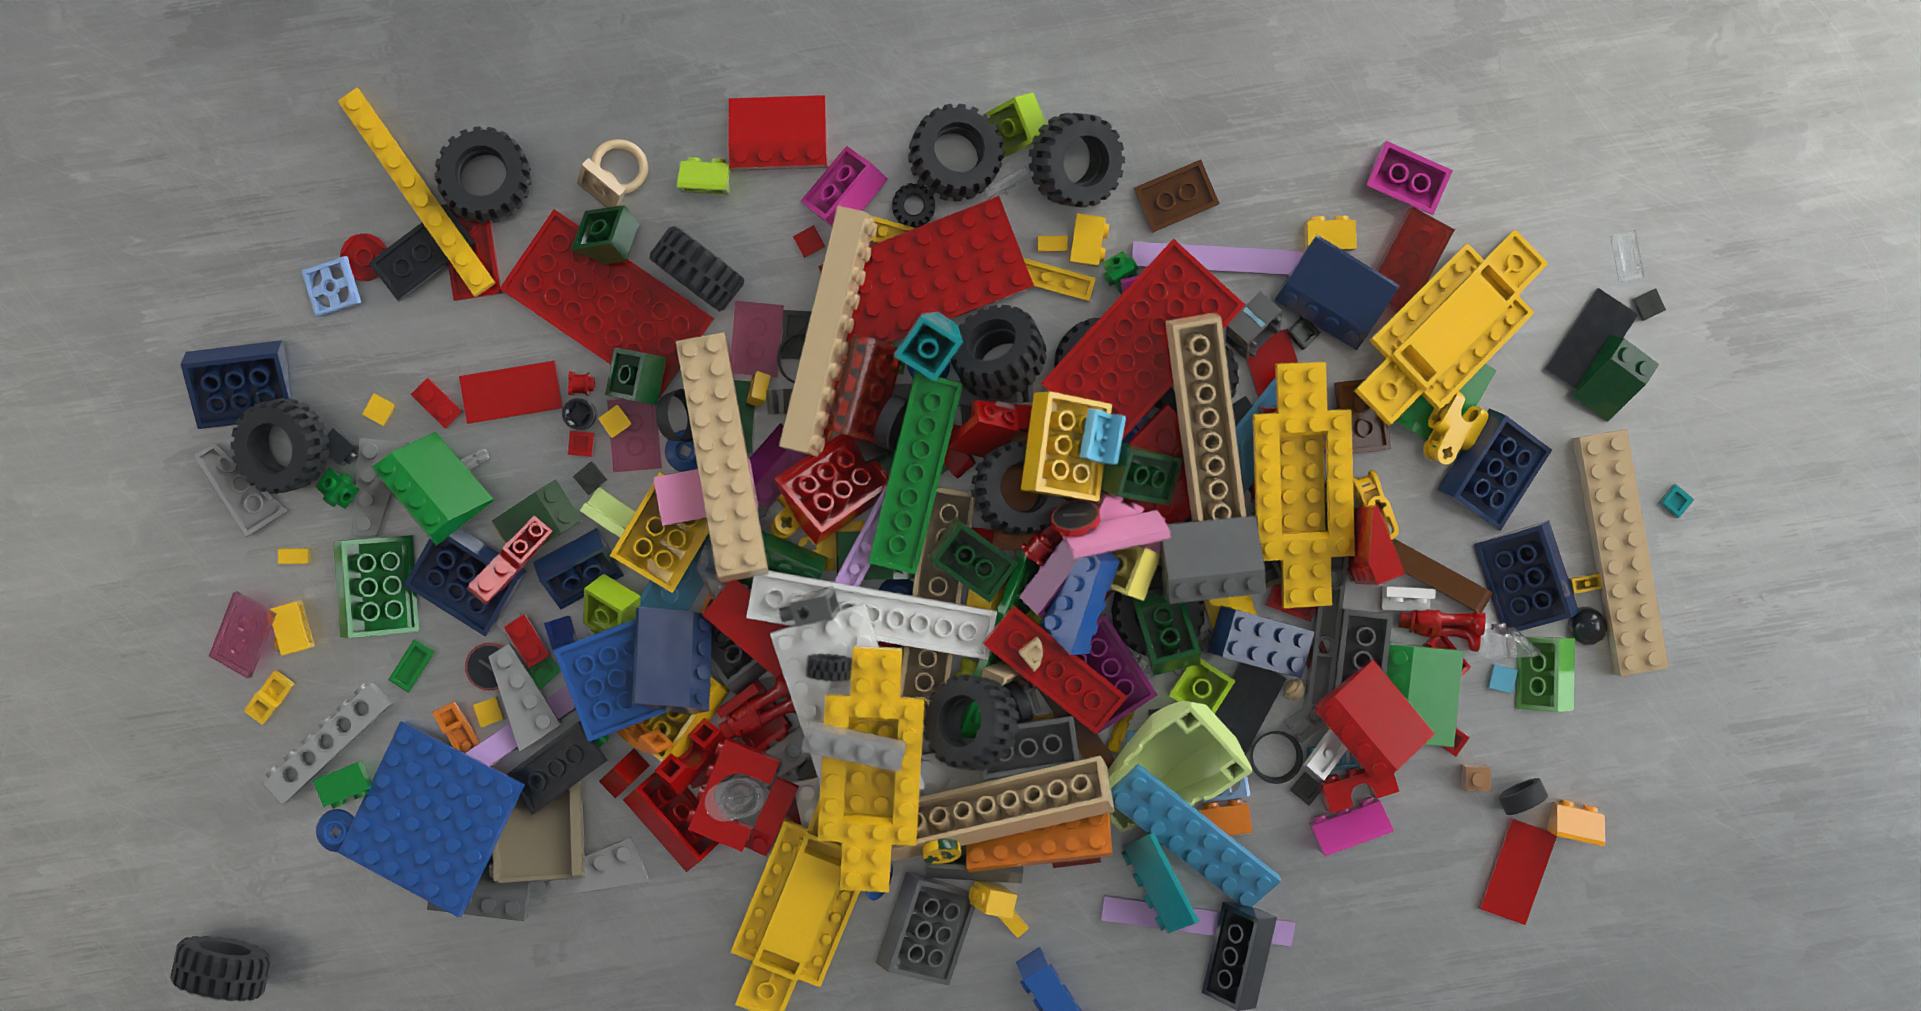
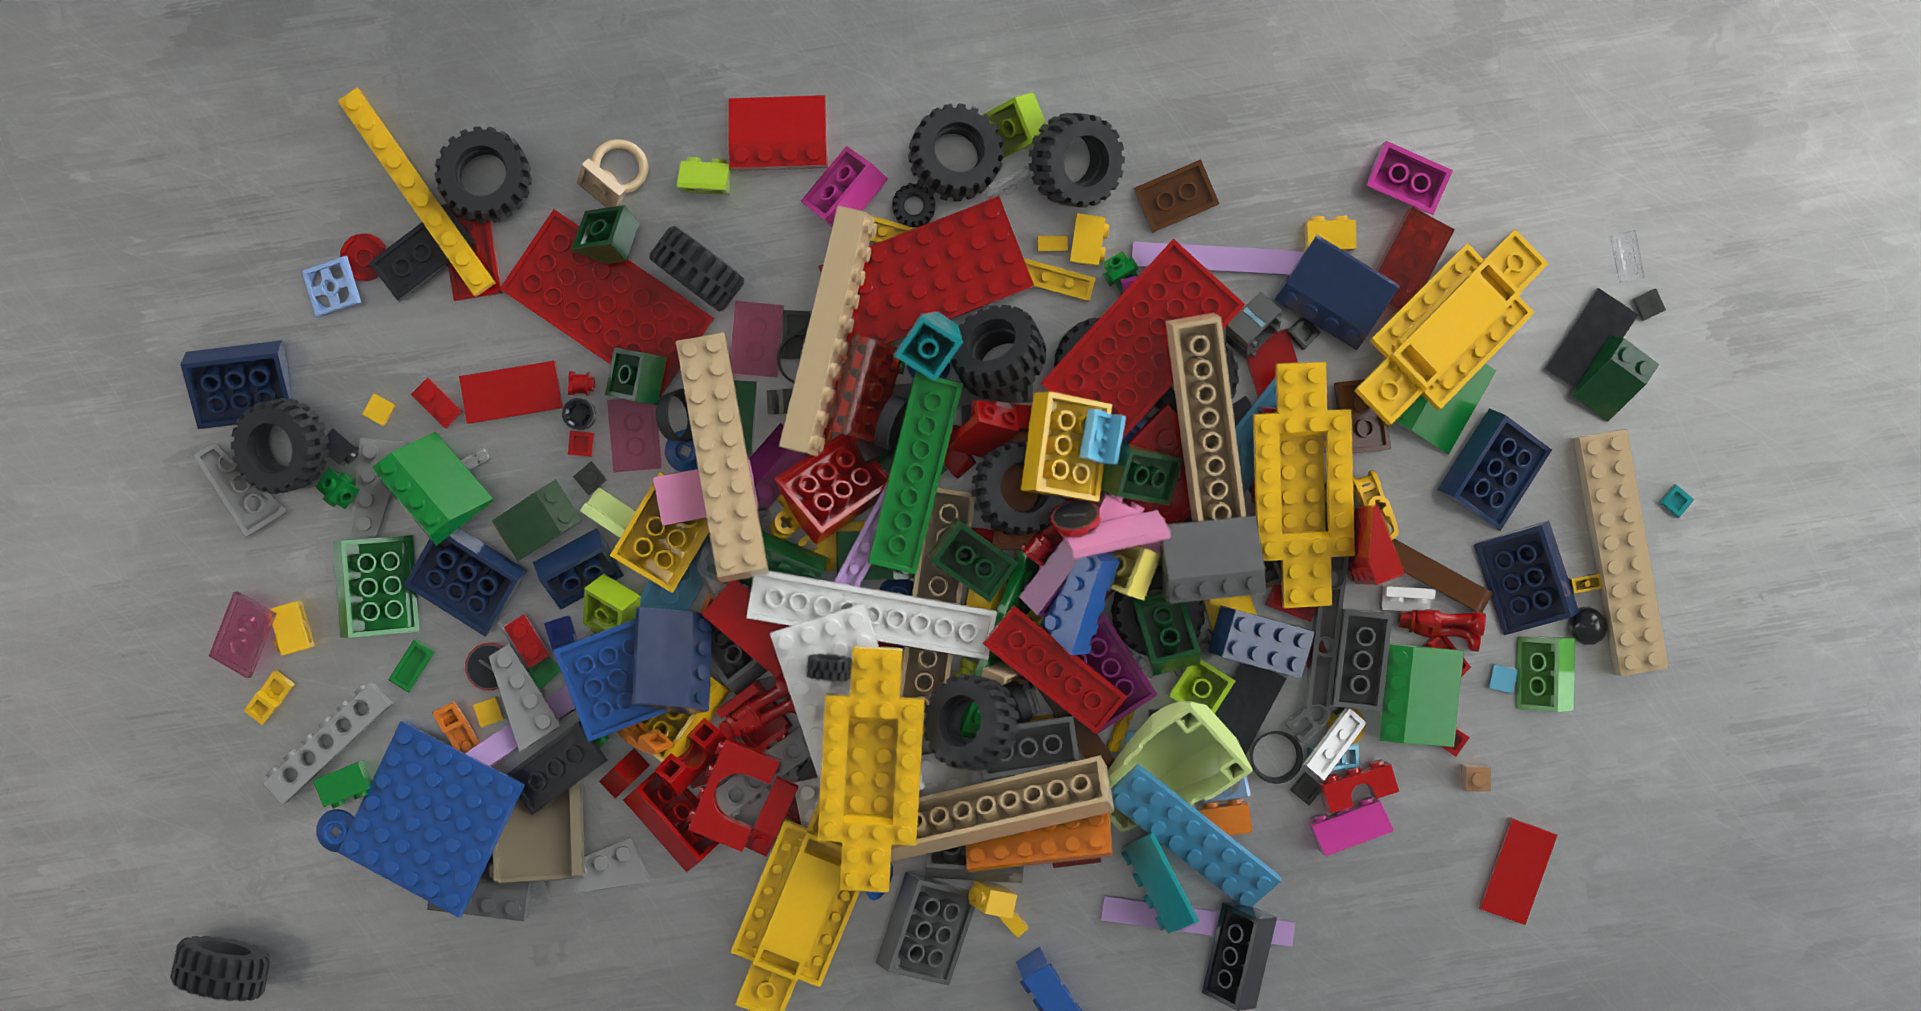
(294, 556): yellow piece -> none
(510, 560): slope -> none
(615, 421): yellow tile -> none
(734, 799): clear piece -> none
(758, 389): yellow piece -> none
(809, 241): red tile -> none
(821, 606): dark grey torso -> none
(853, 746): light grey brick -> none
(941, 851): piece -> none
(1032, 653): tan tile -> none
(1294, 689): tan plate -> none
(1374, 721): red slope -> none
(1453, 430): yellow piece -> none
(1507, 643): clear slope -> none
(1523, 796): black tyre -> none
(1577, 823): light orange slope -> none

